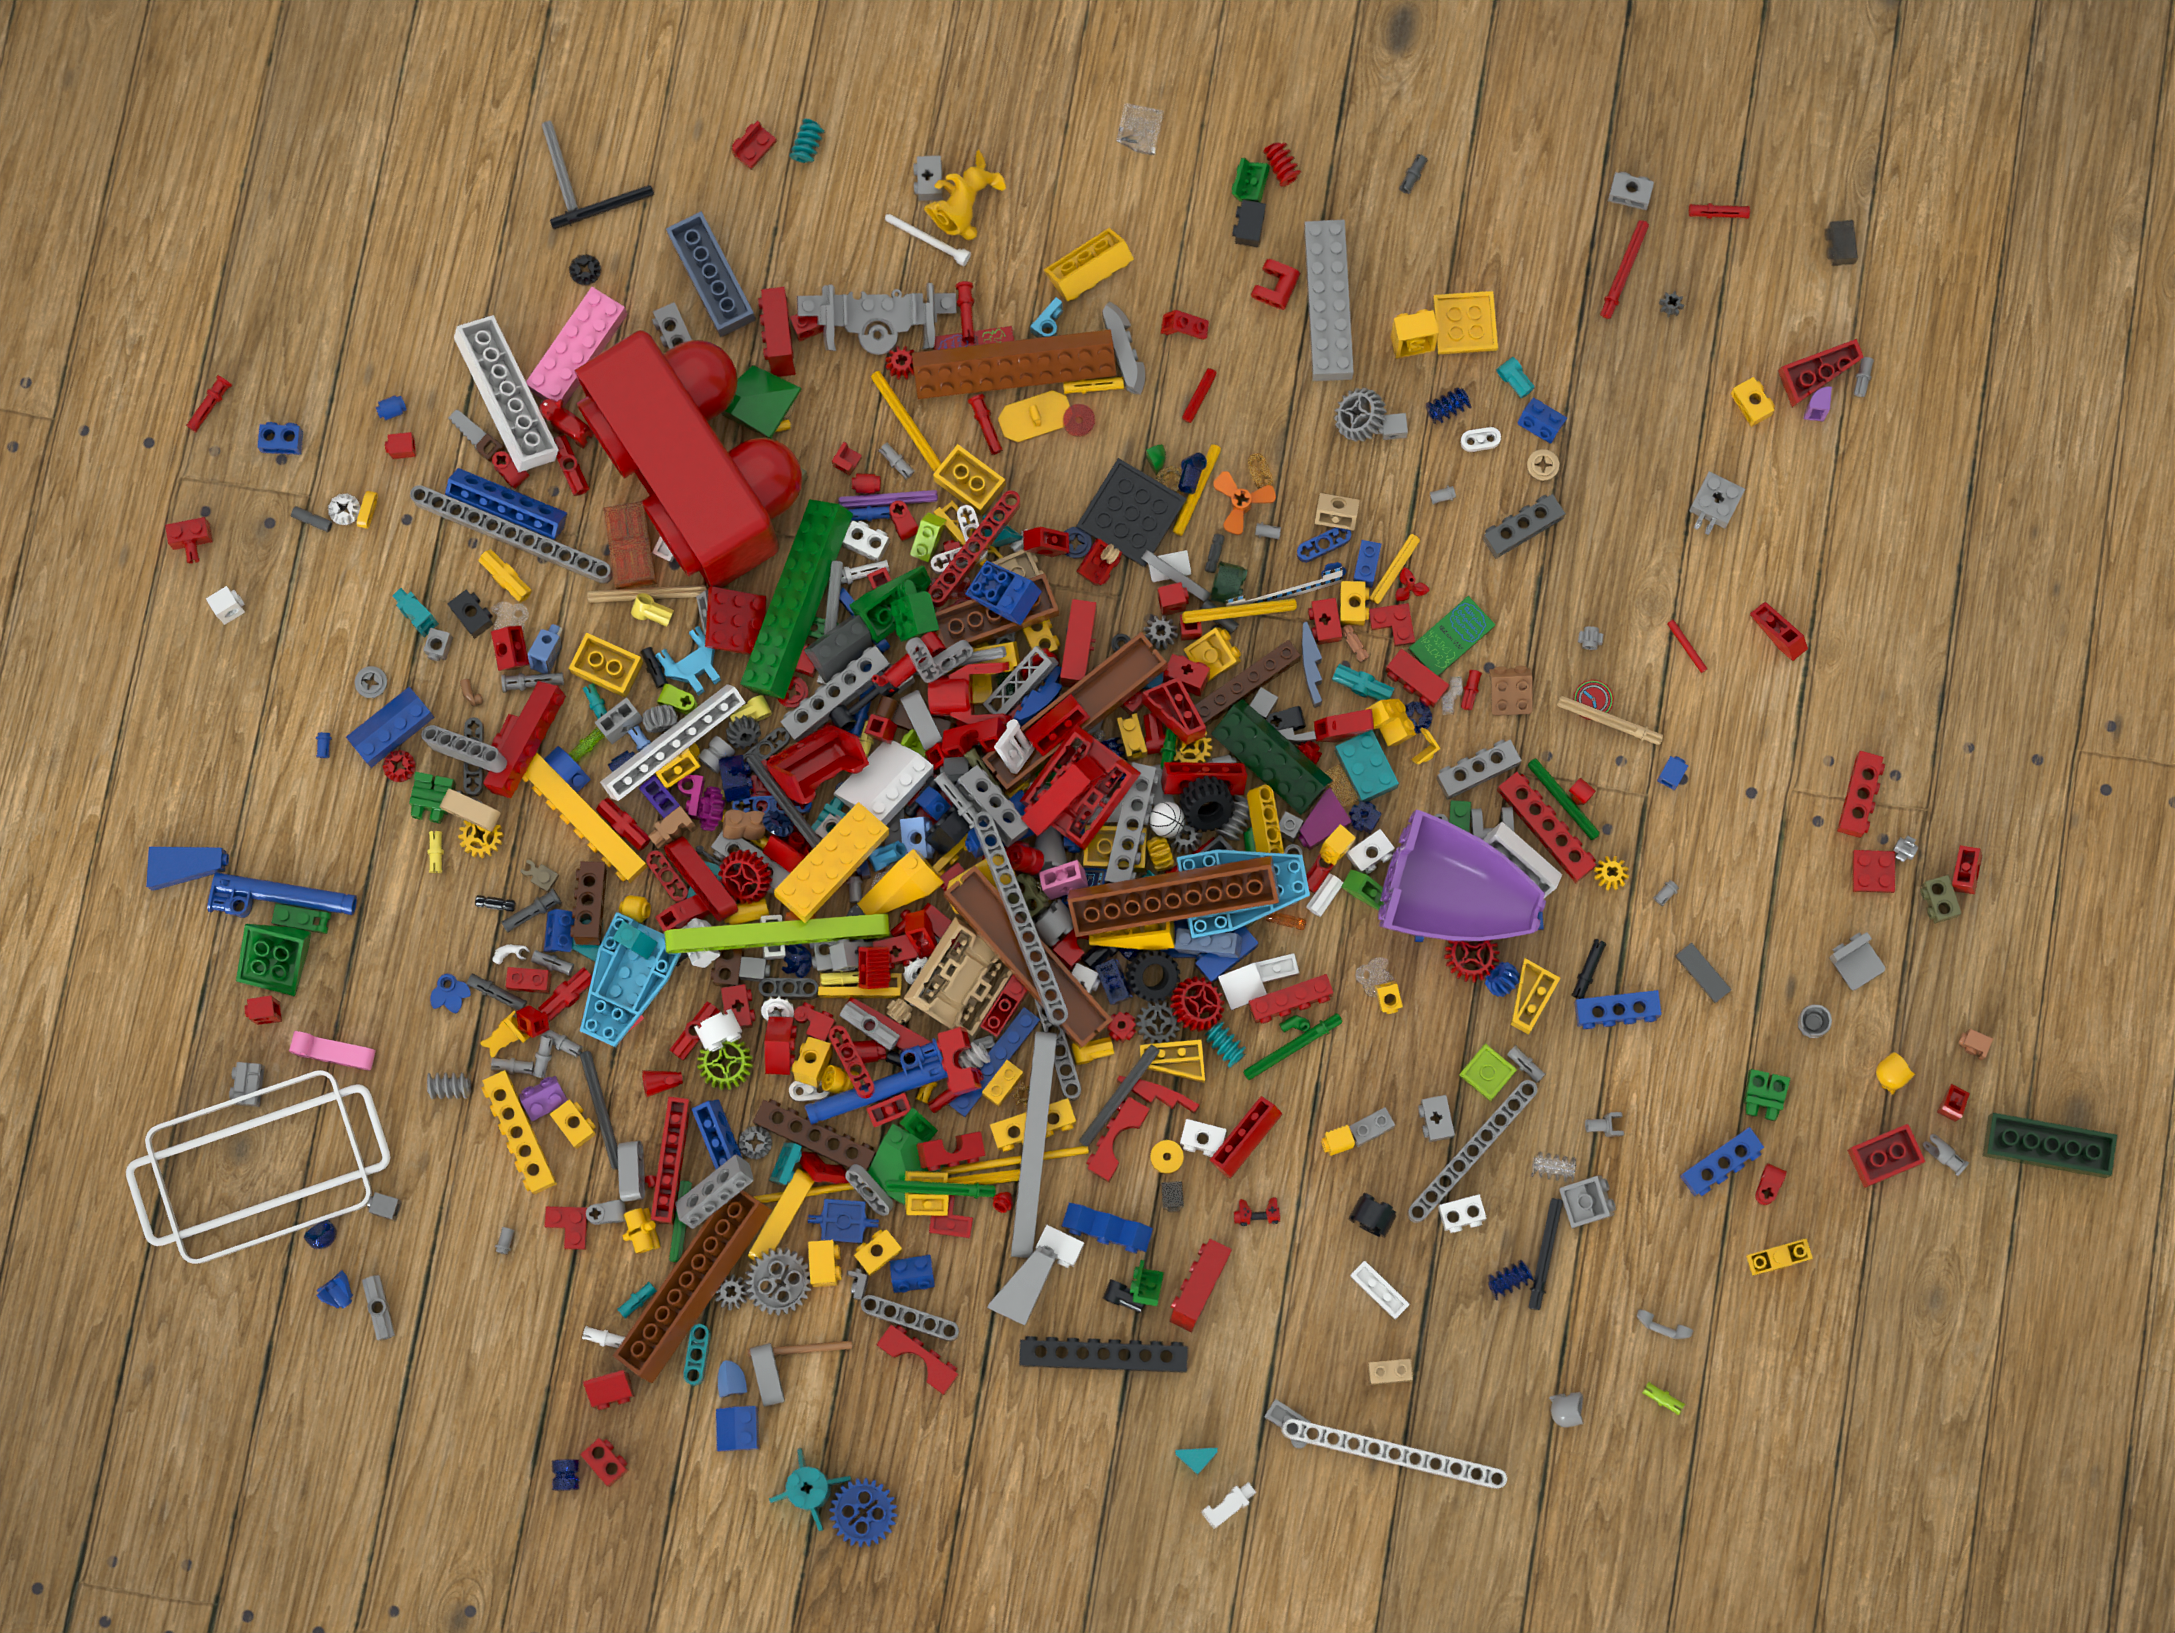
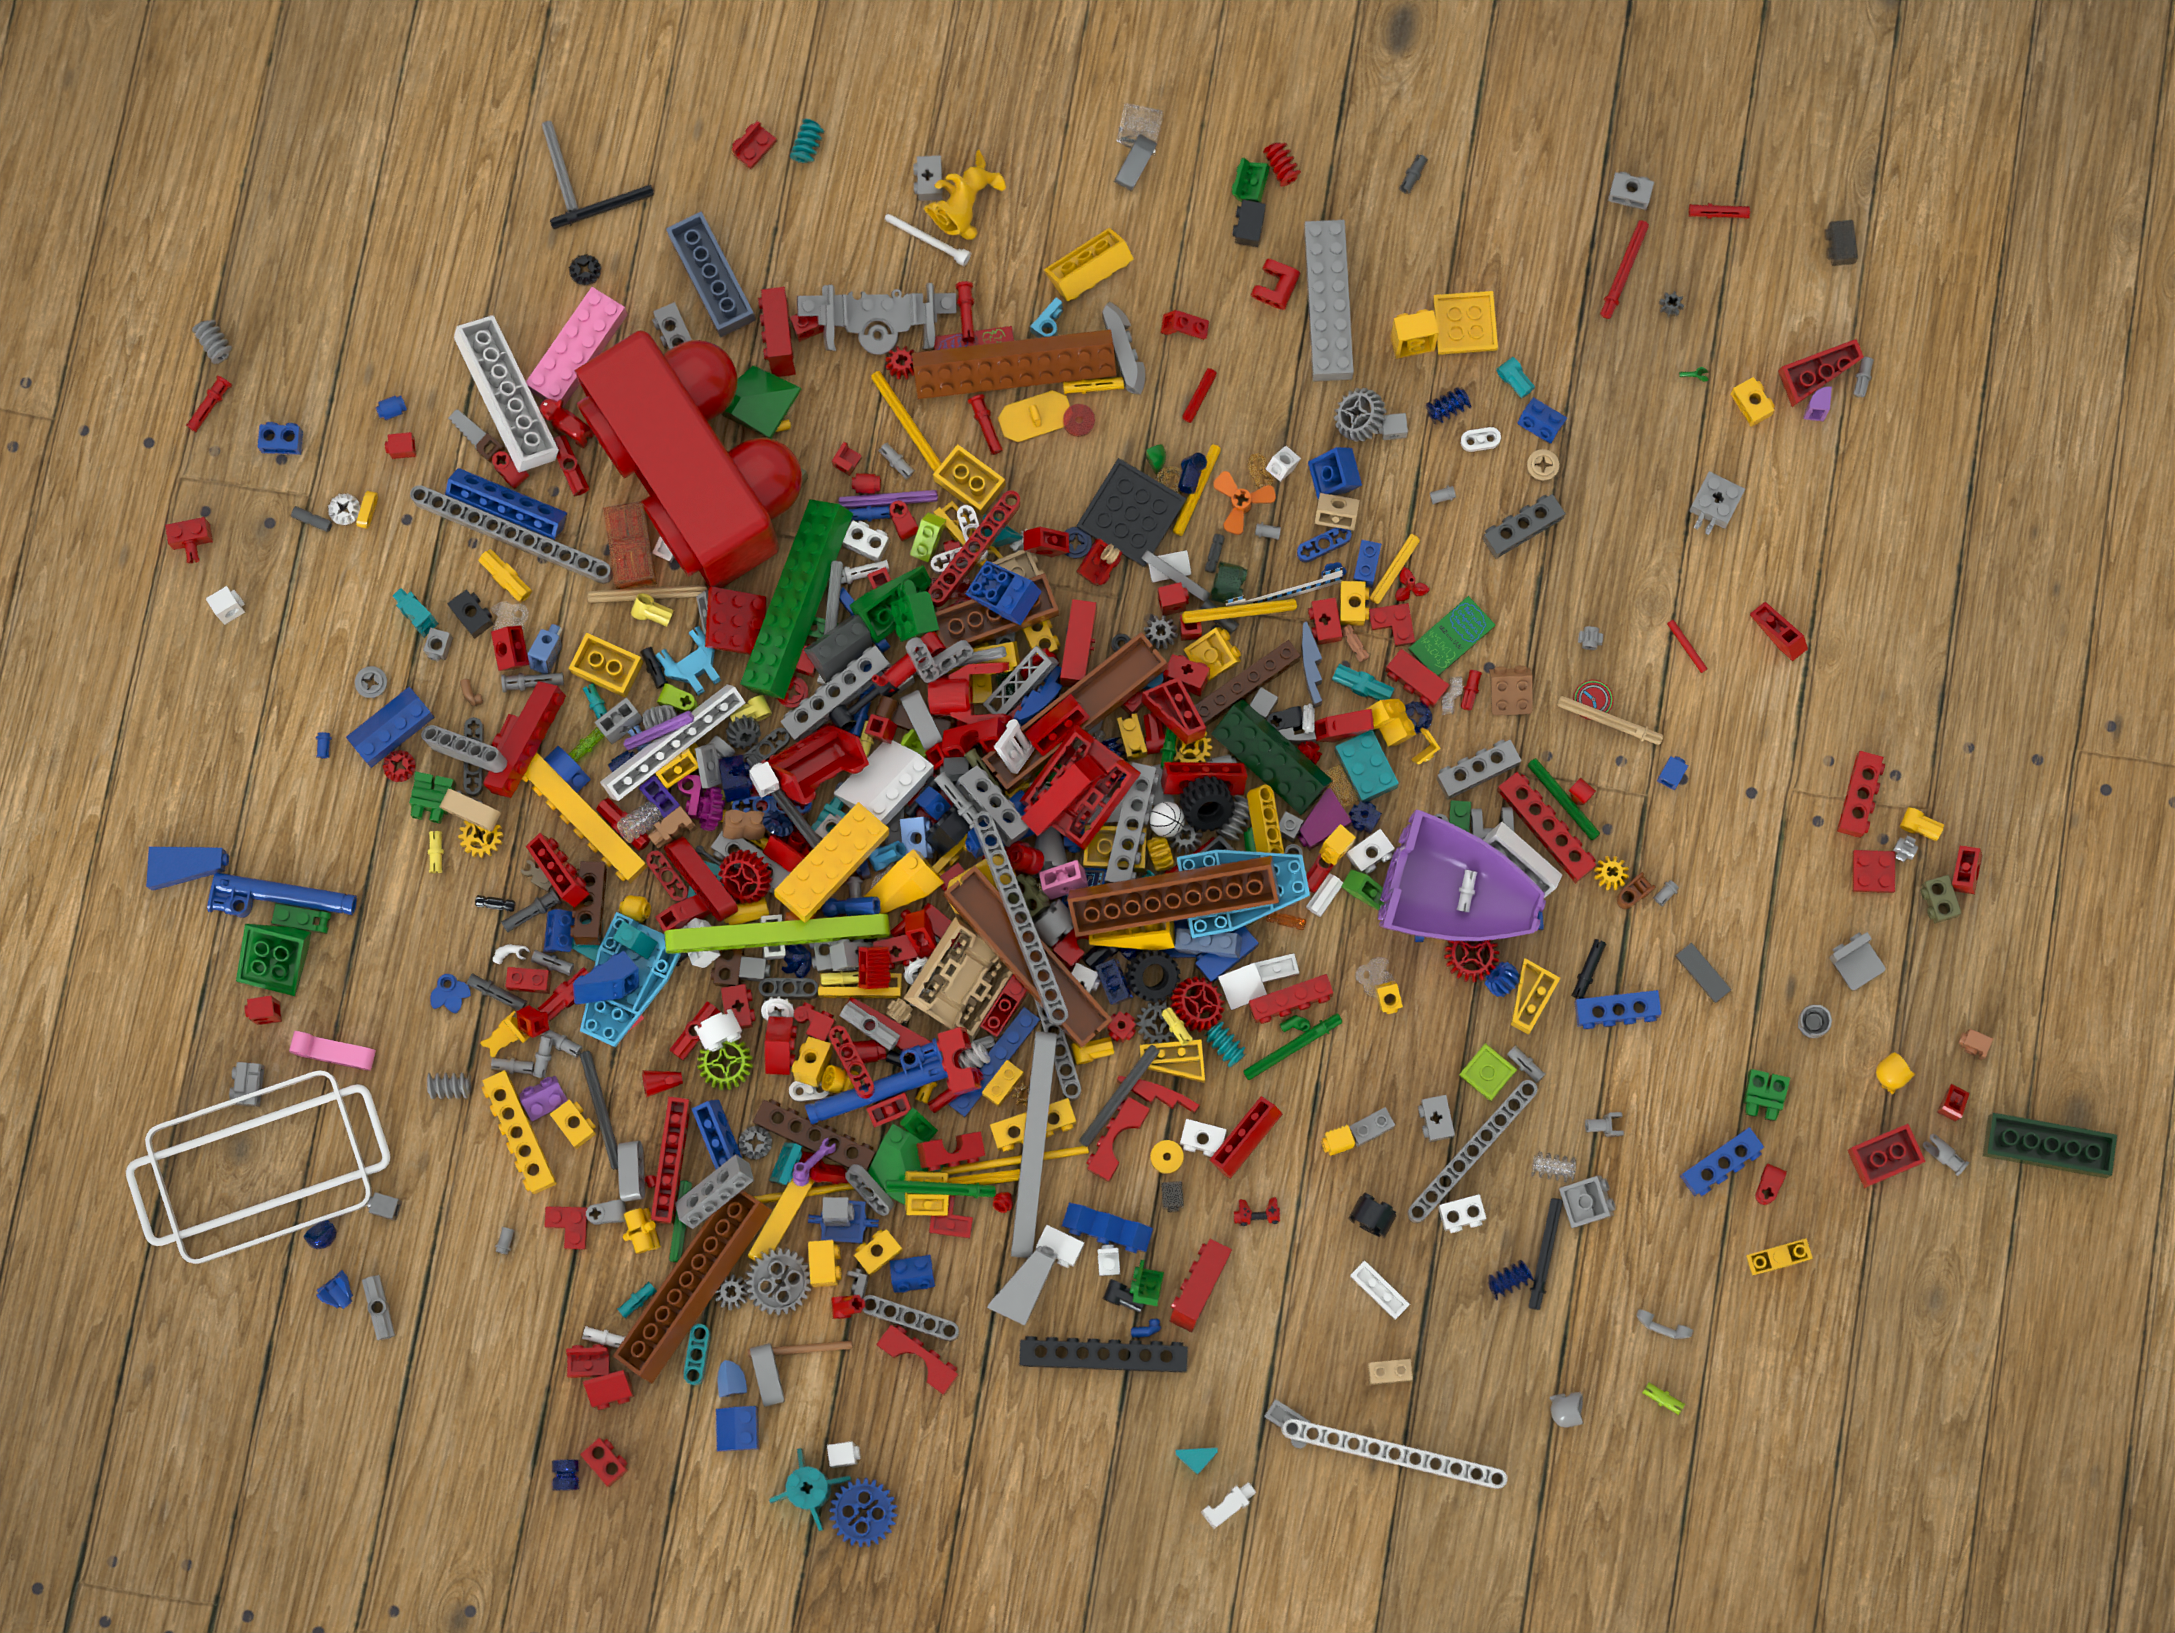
(211, 341): none -> light grey piece
(557, 869): none -> red brick
(587, 1361): none -> red bracket
(607, 981): none -> blue slope
(639, 821): none -> clear piece
(659, 730): none -> medium lavender axle
(708, 765): none -> light grey plate
(764, 779): none -> white brick
(802, 1170): none -> medium lavender brick
(837, 1211): none -> light grey brick
(843, 1454): none -> white brick
(846, 1306): none -> red piece
(851, 906): none -> blue piece
(1108, 1260): none -> white bracket
(1135, 162): none -> beam
(1154, 1327): none -> blue arm
(1176, 1026): none -> light yellow axle
(1283, 463): none -> white brick
(1308, 718): none -> white axle
(1335, 472): none -> blue slope
(1467, 890): none -> white pin
(1637, 889): none -> dark orange piece
(1698, 373): none -> green hand
(1916, 822): none -> yellow piece

